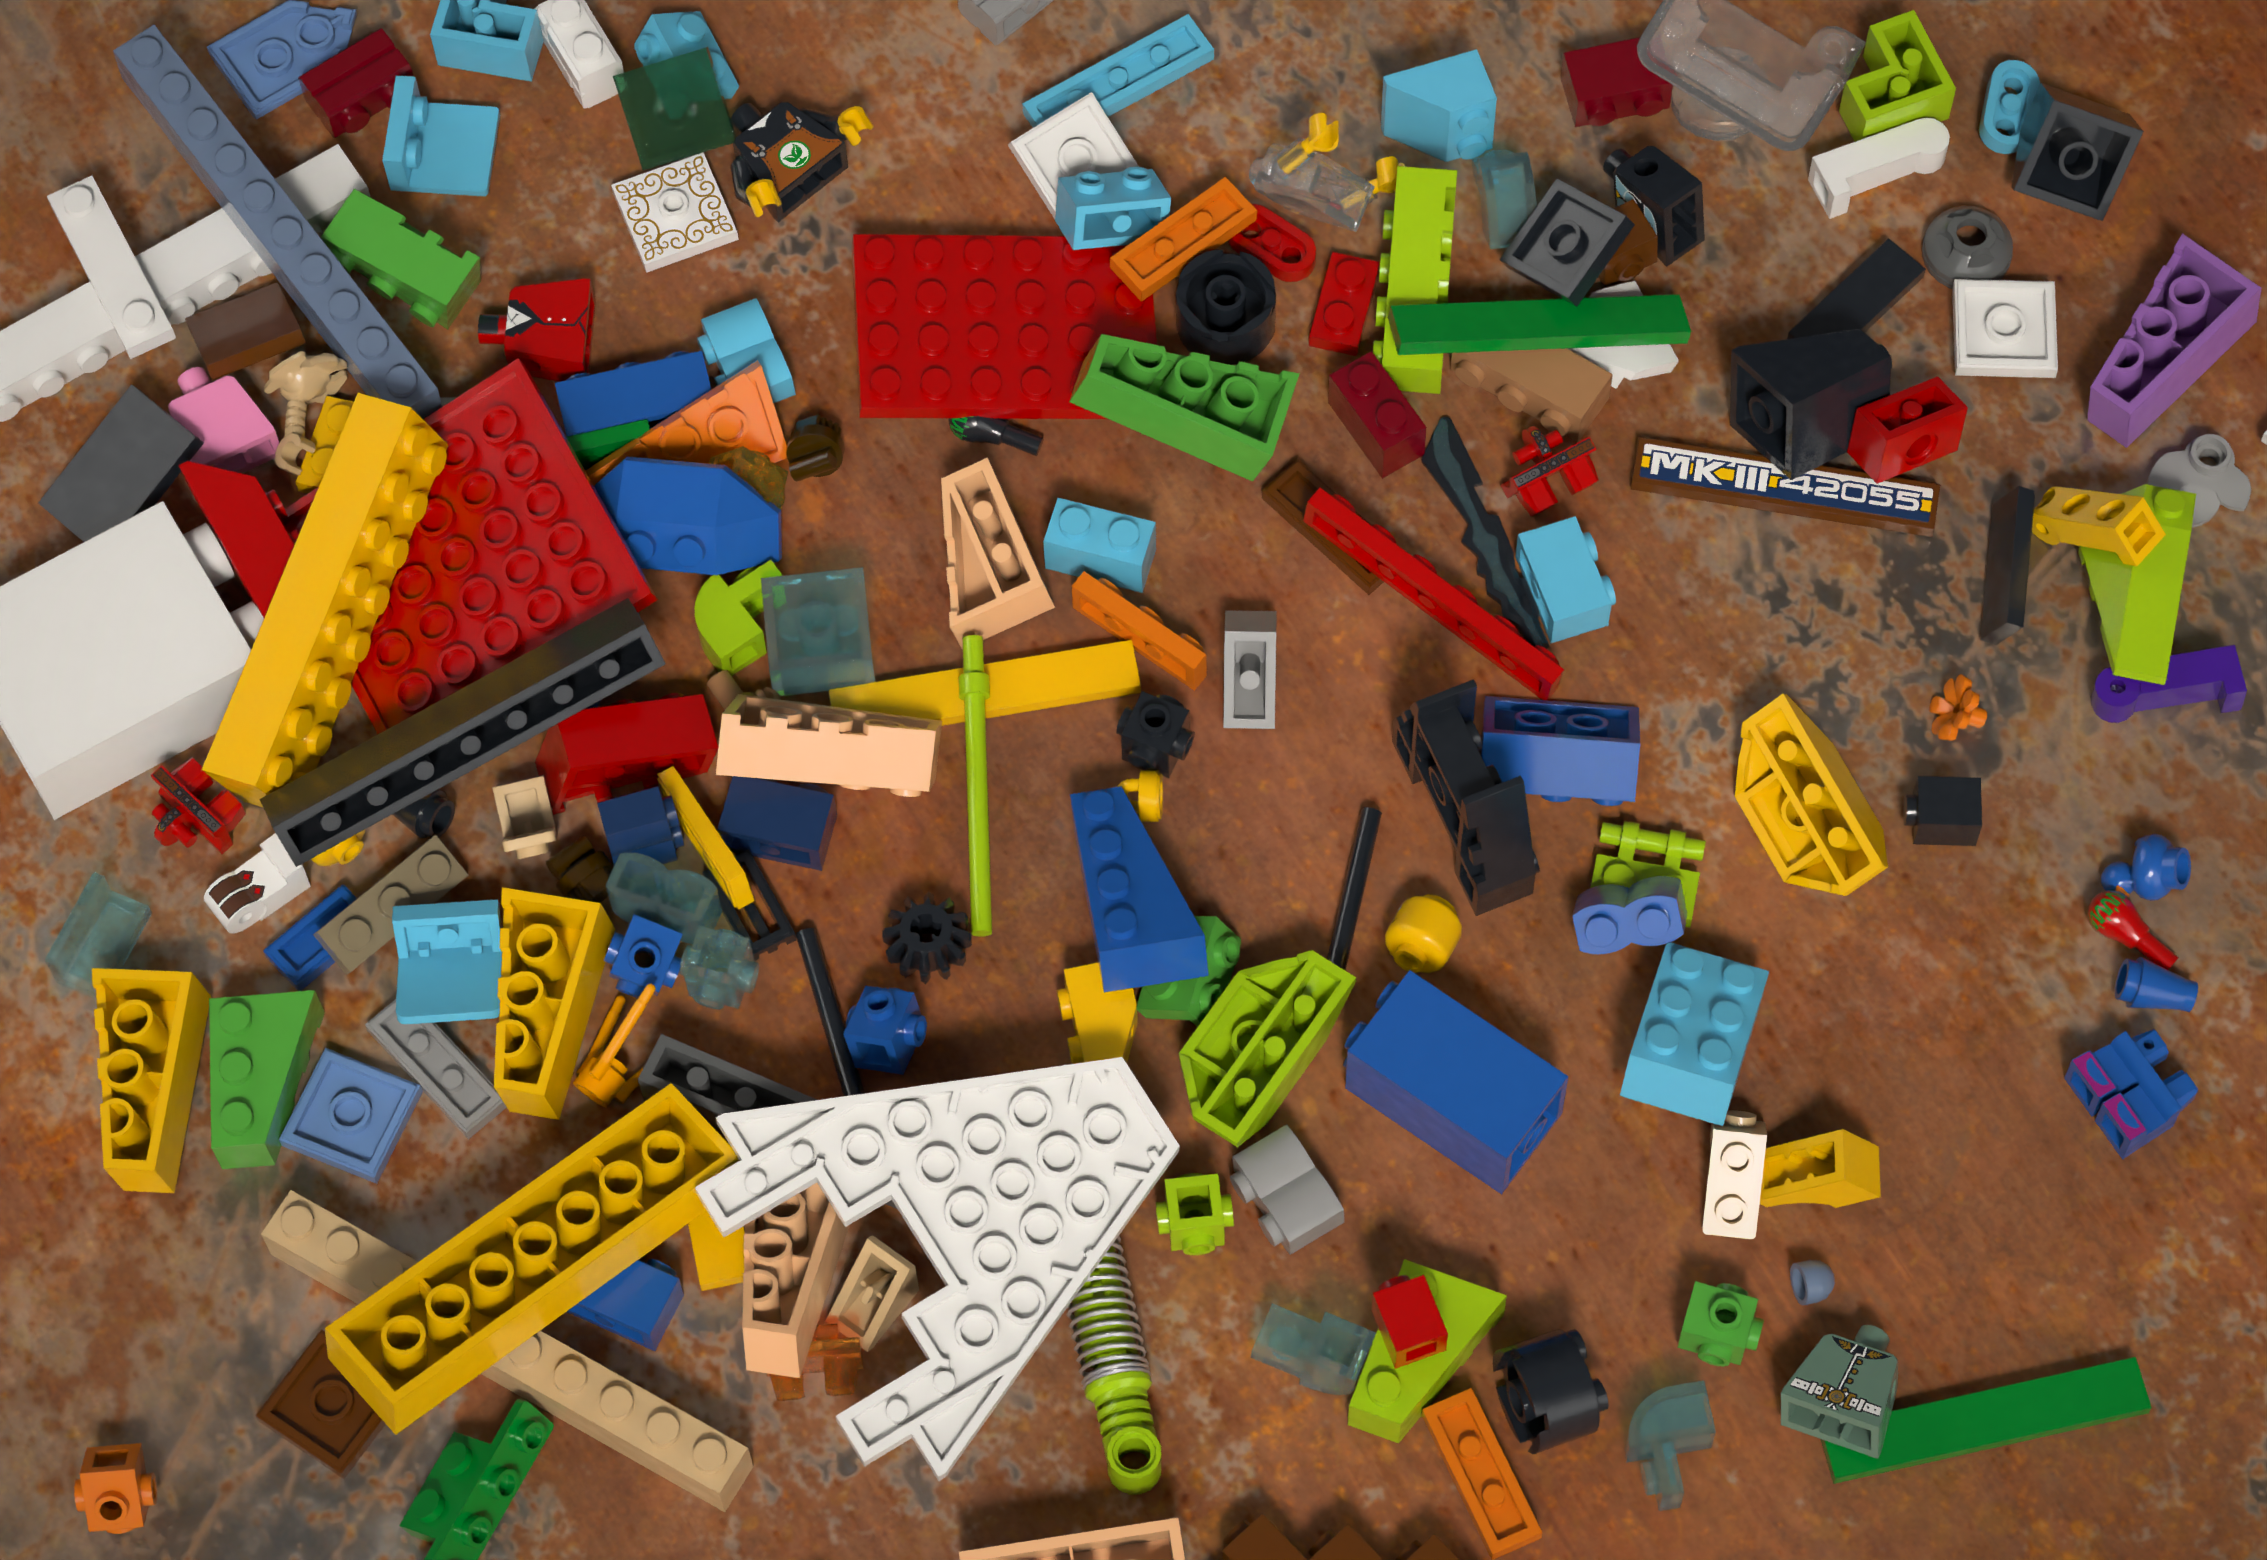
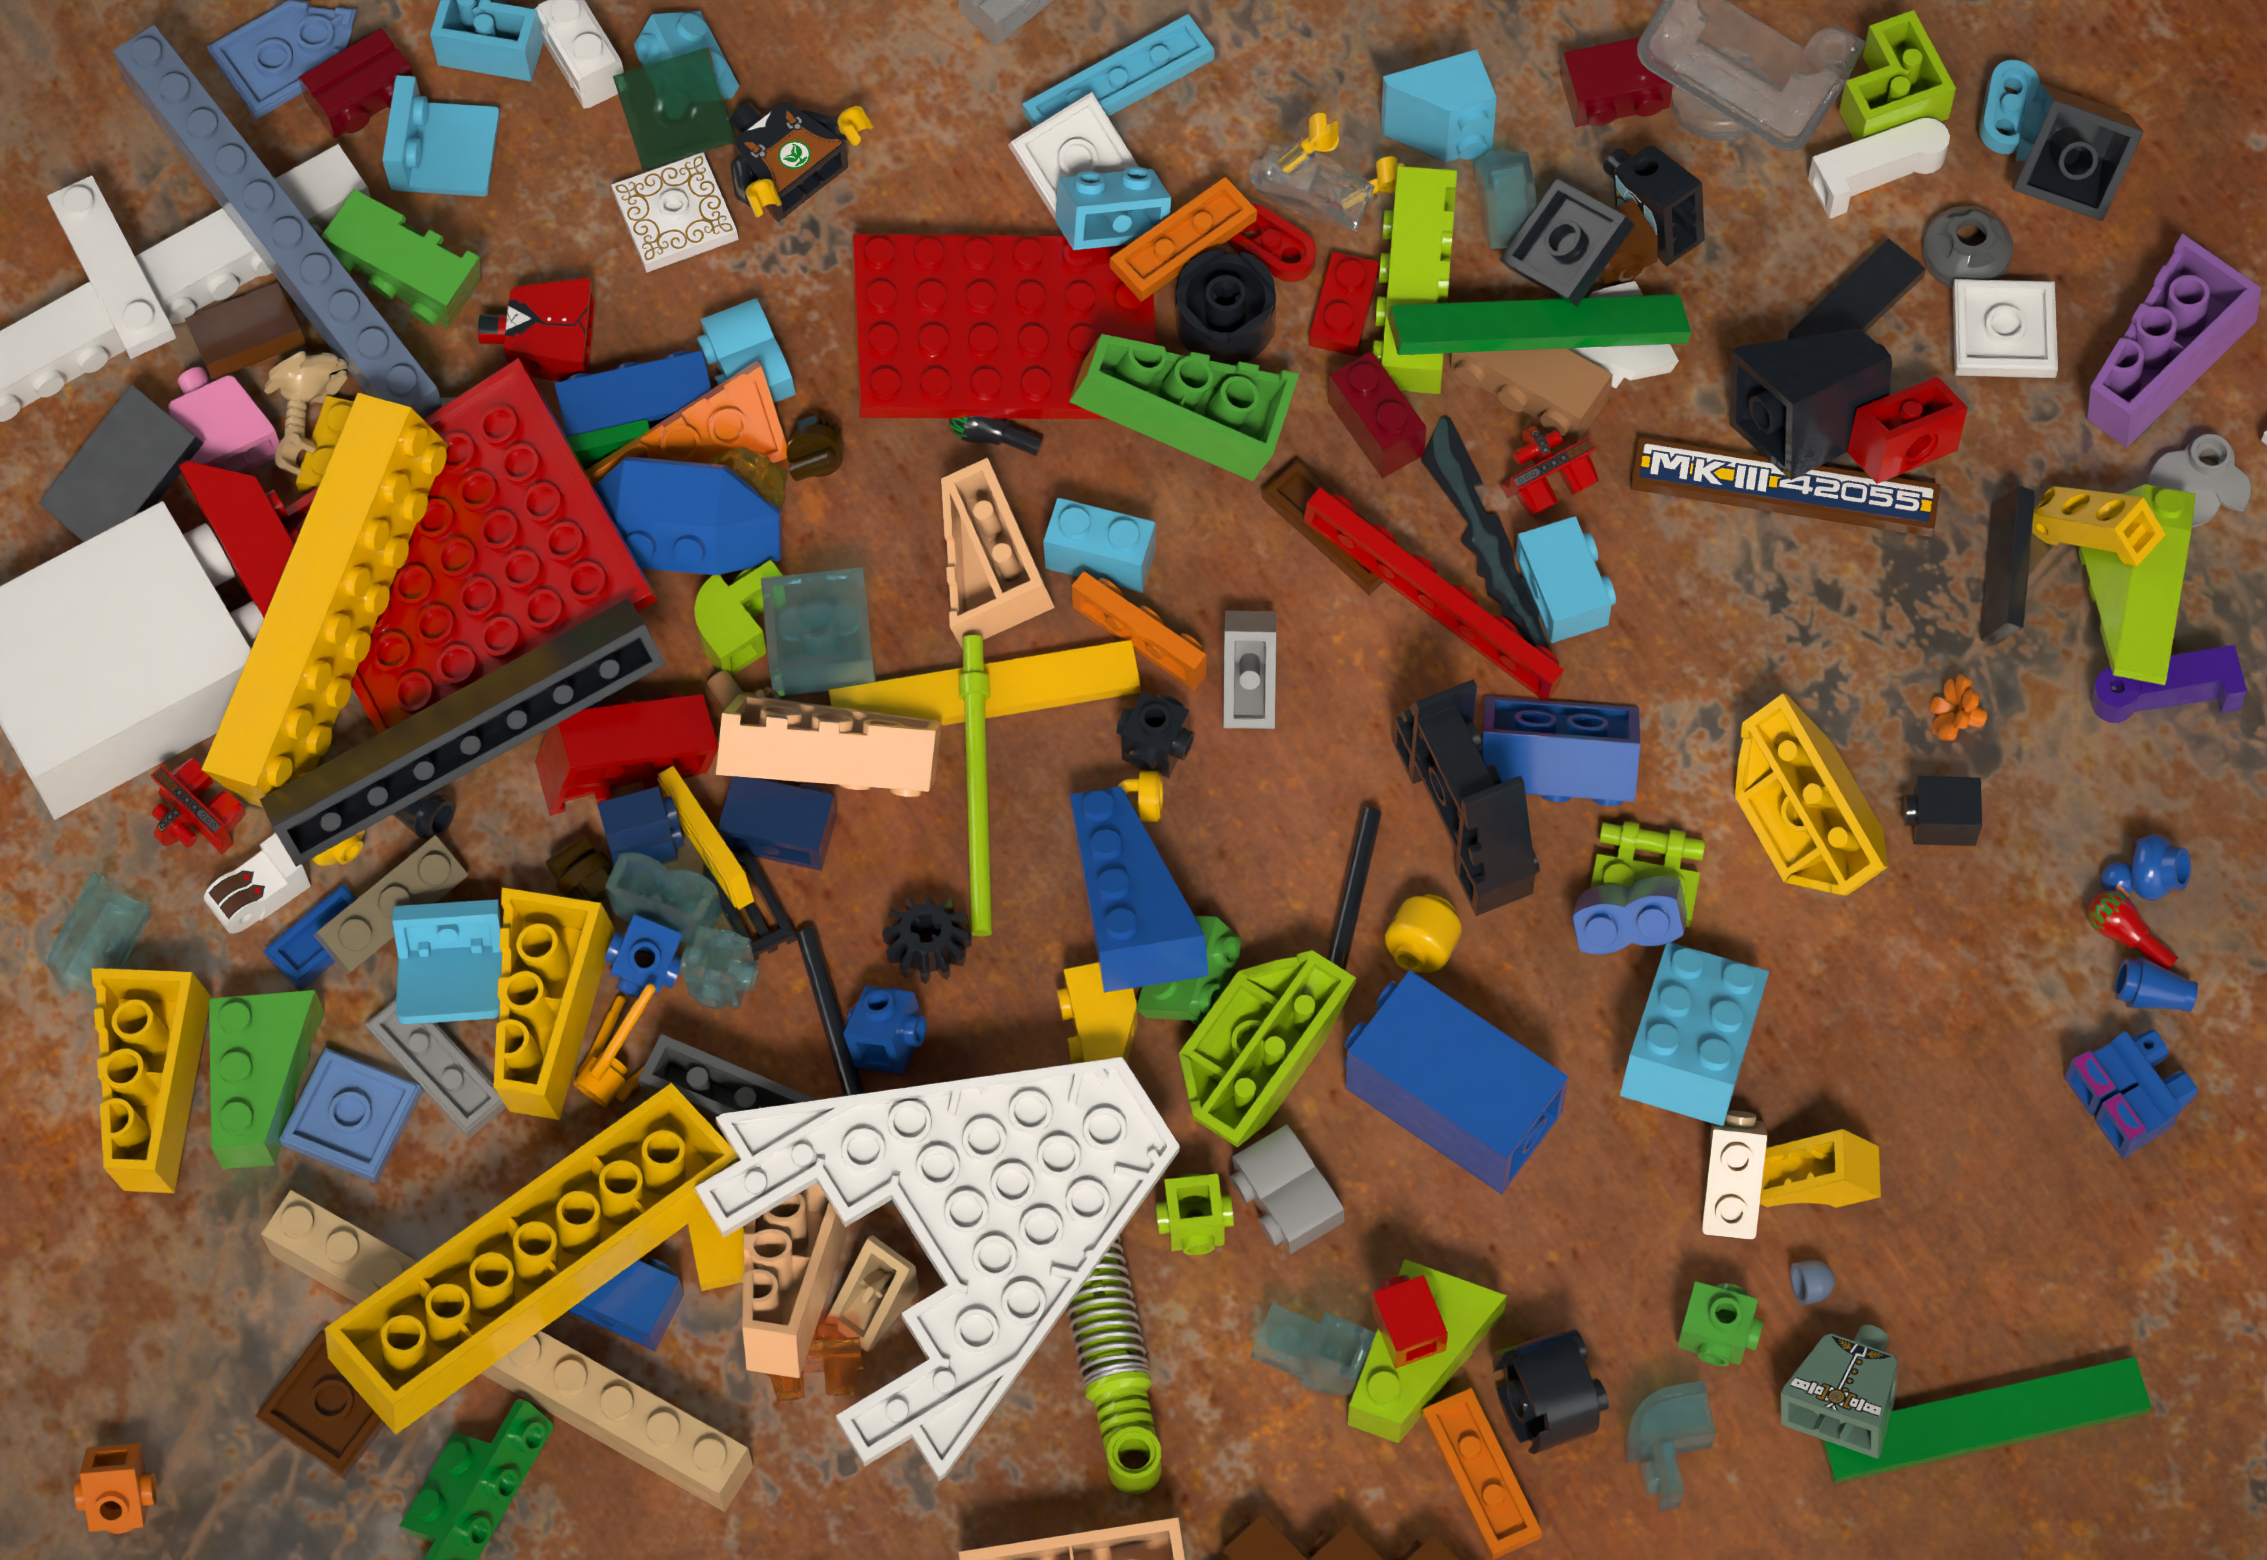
(525, 816): tan bracket -> none

